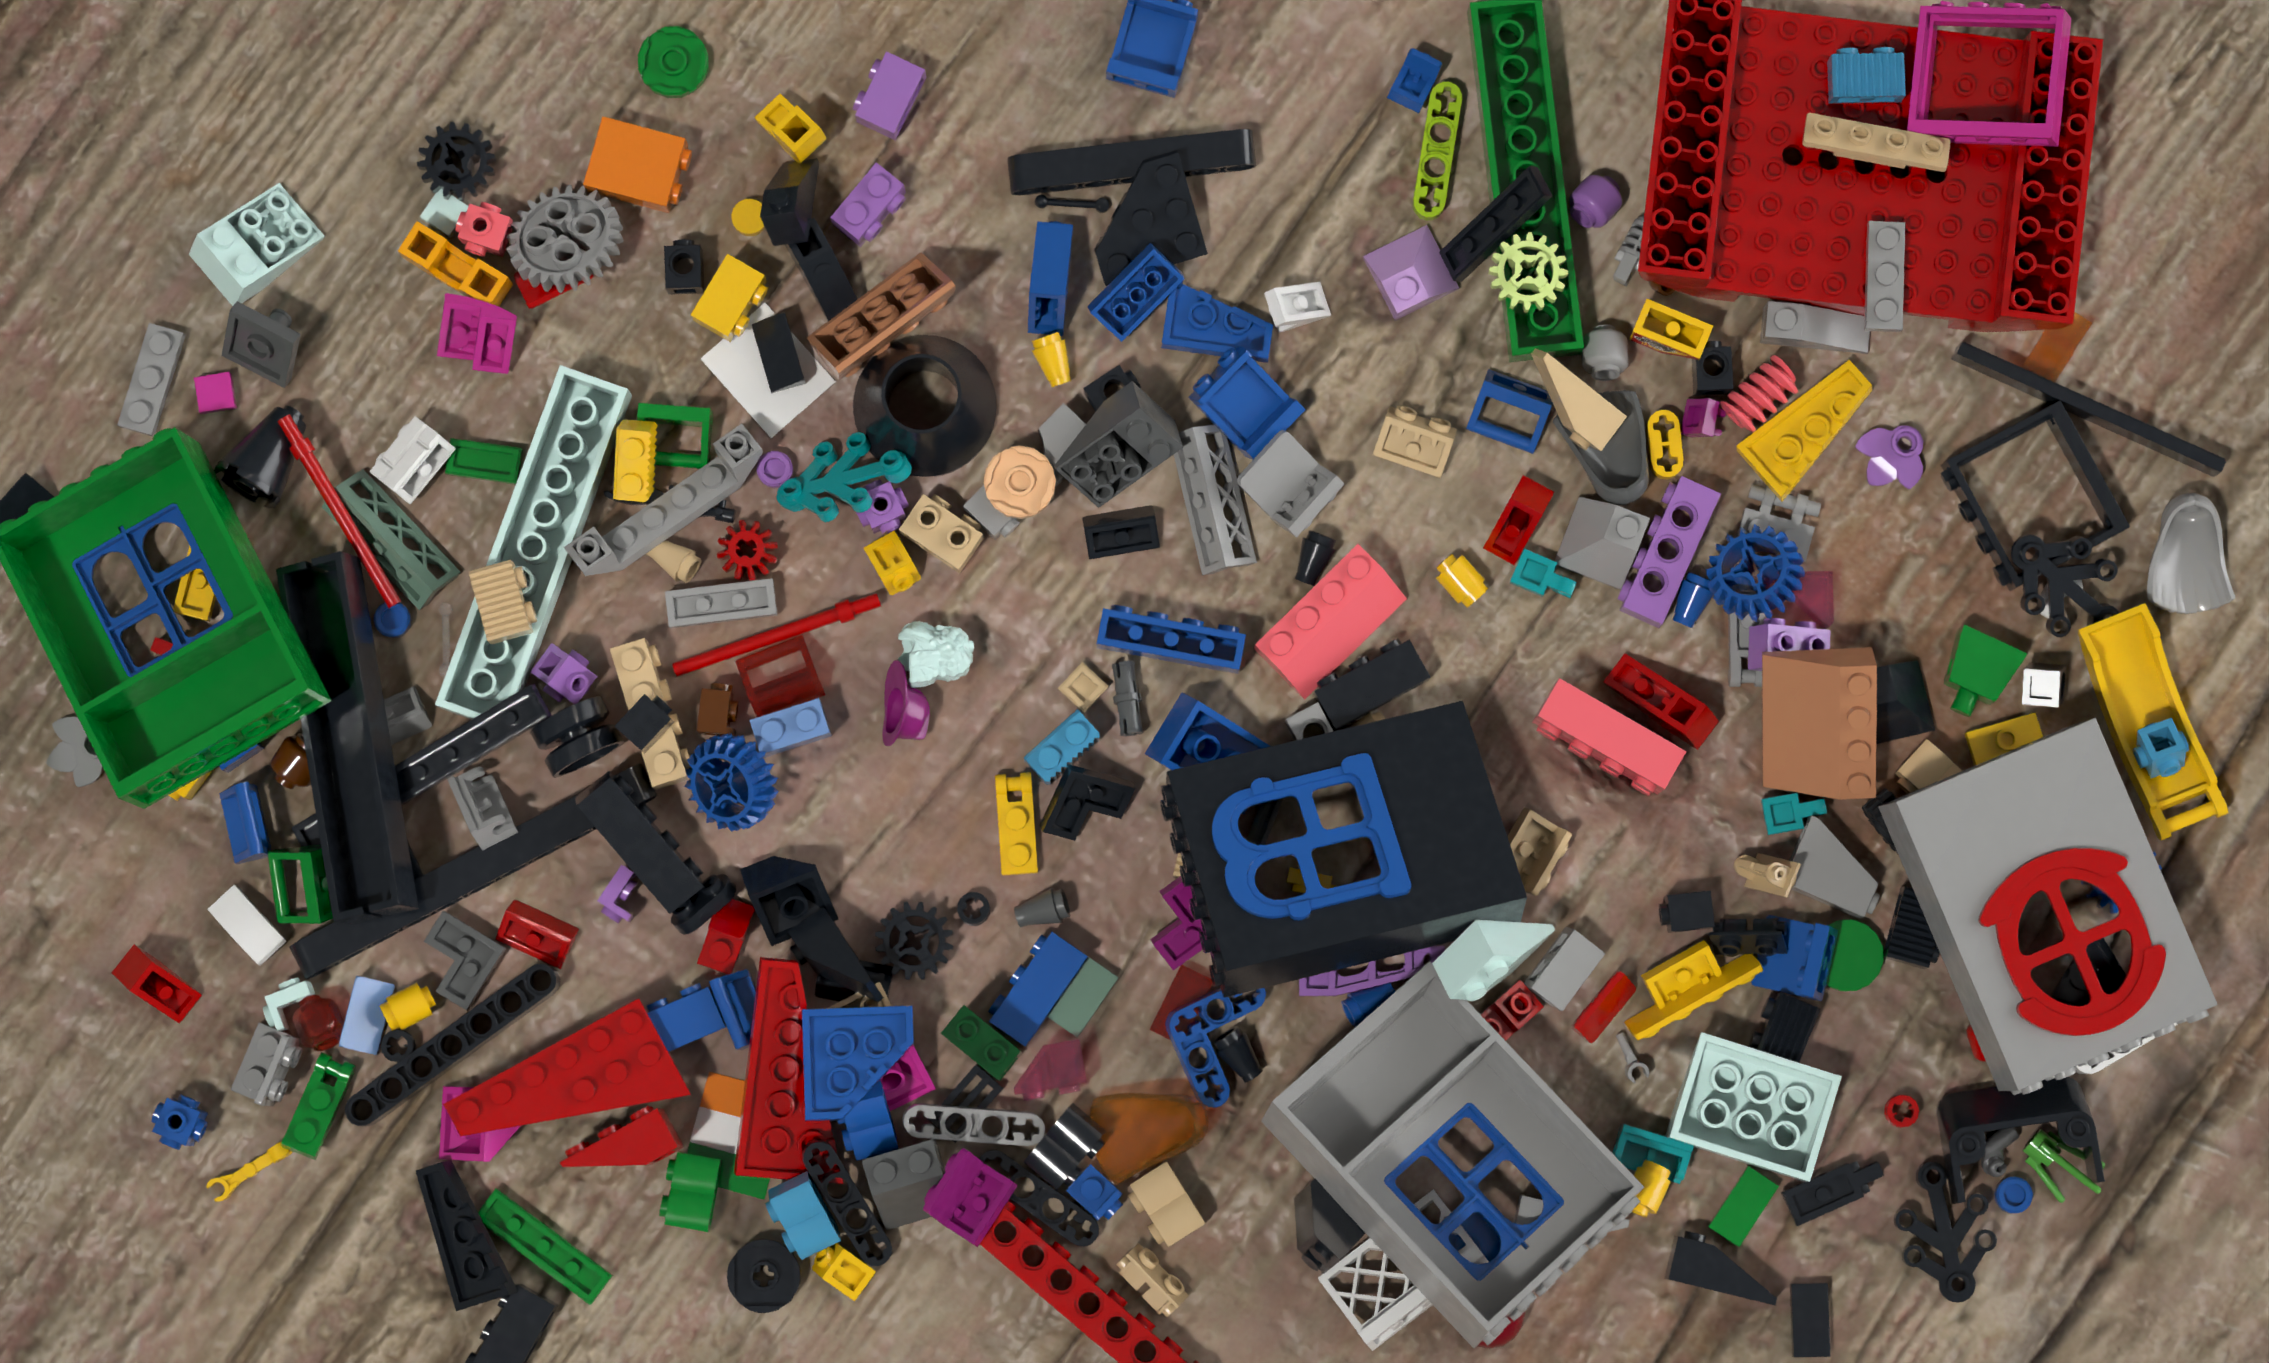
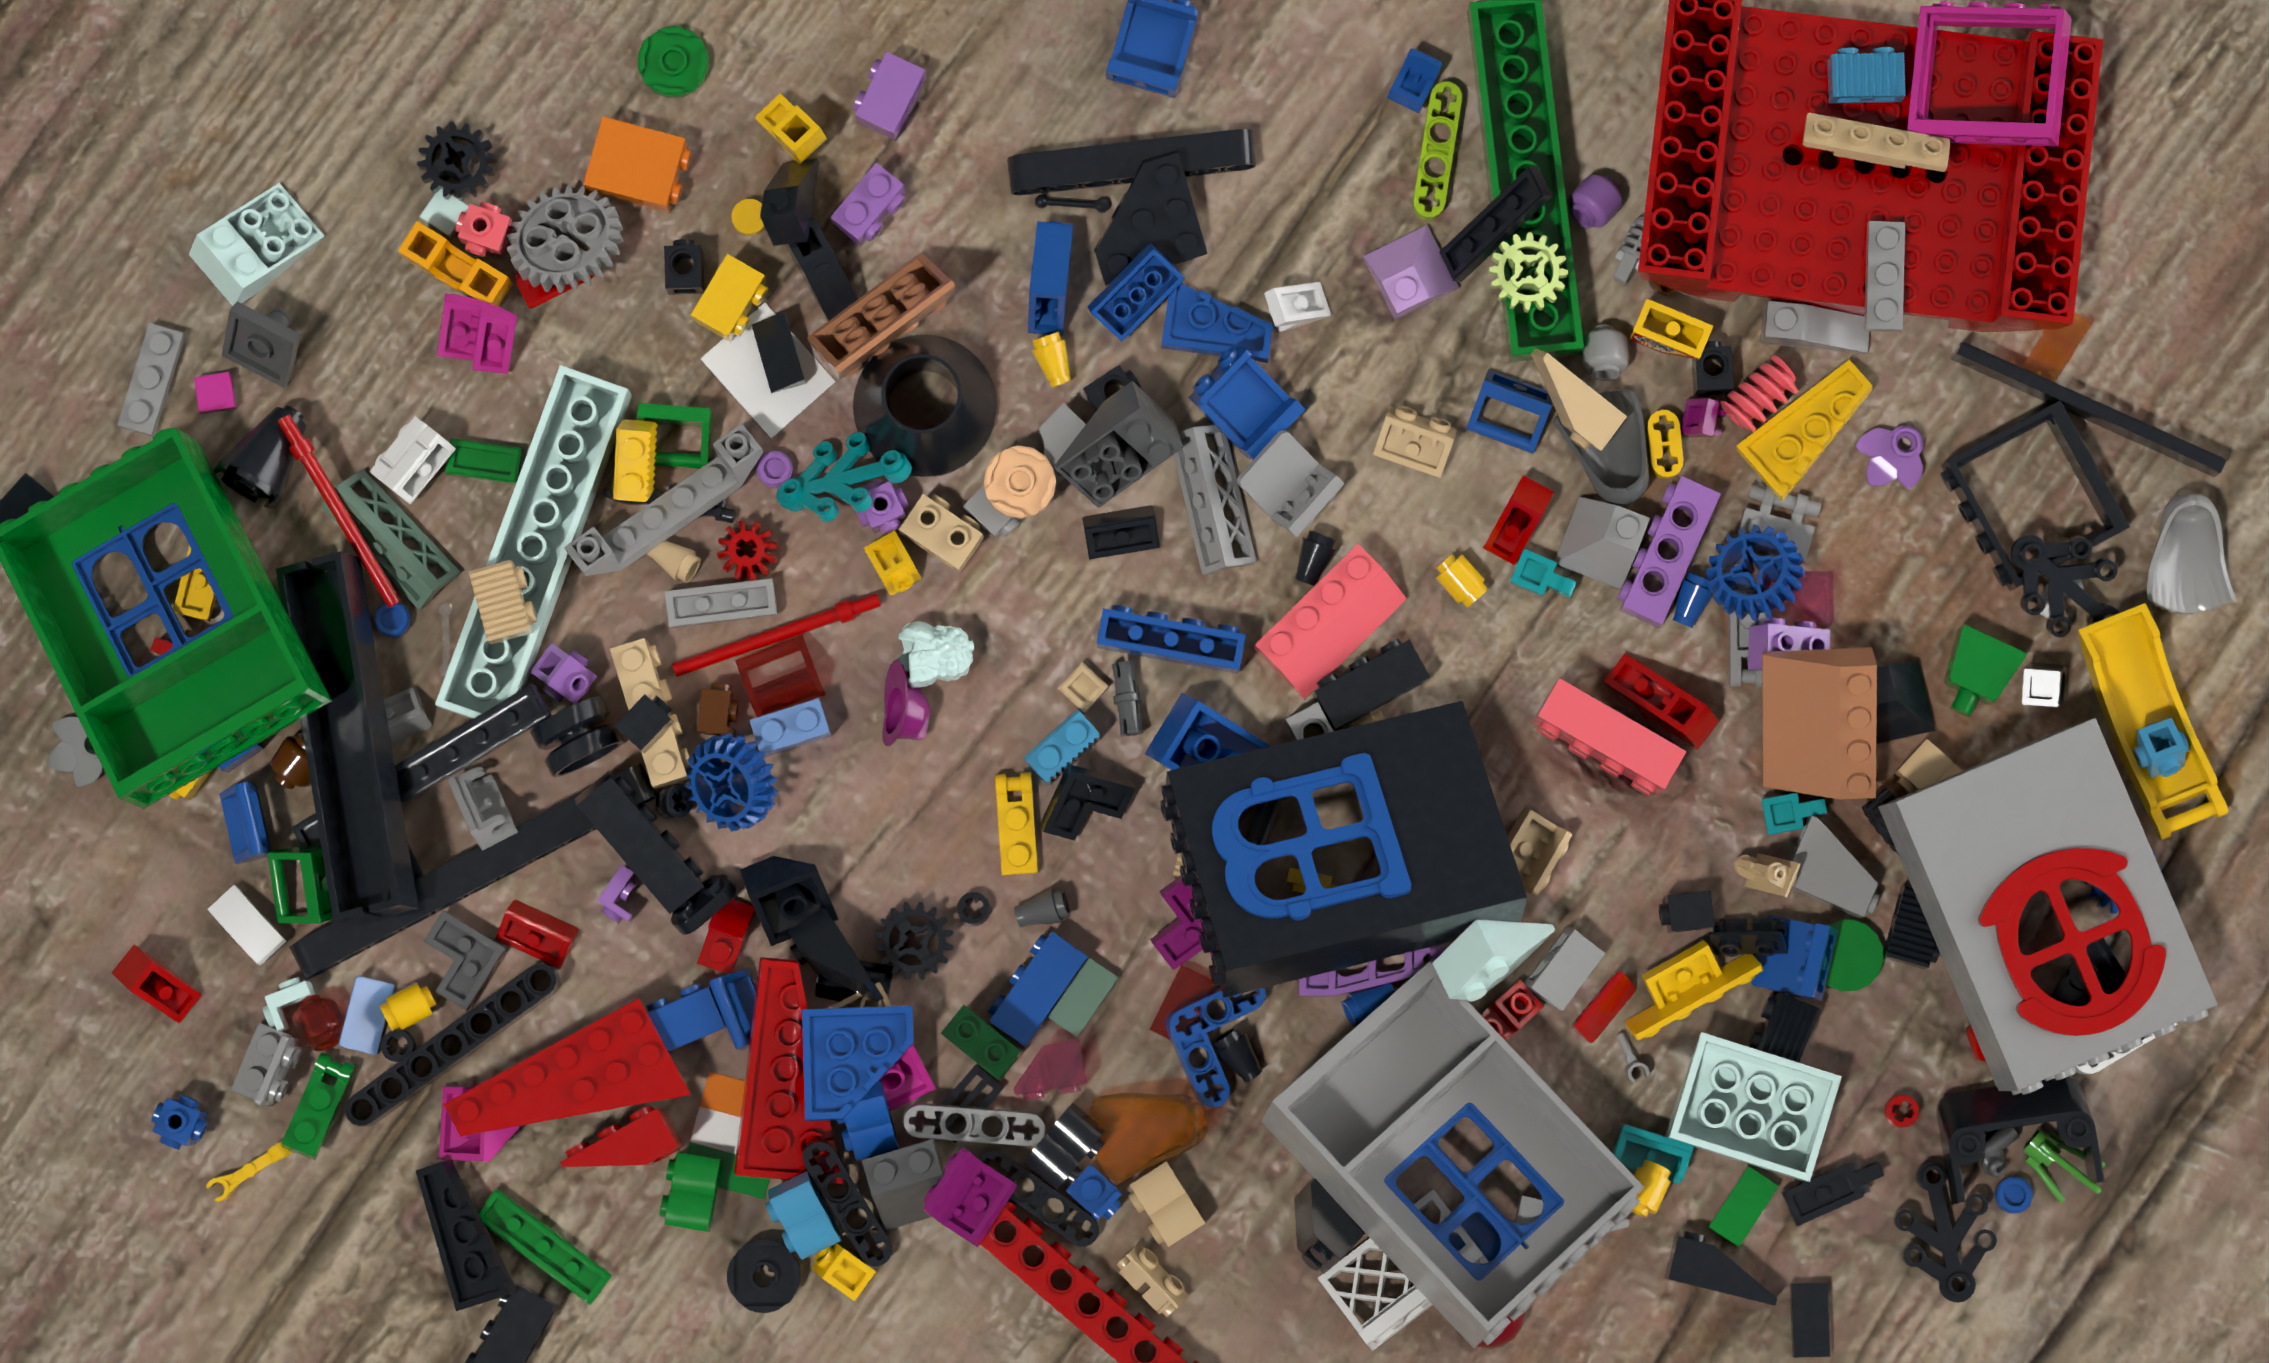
(665, 802): none -> black bush
(2002, 737): yellow plate -> none

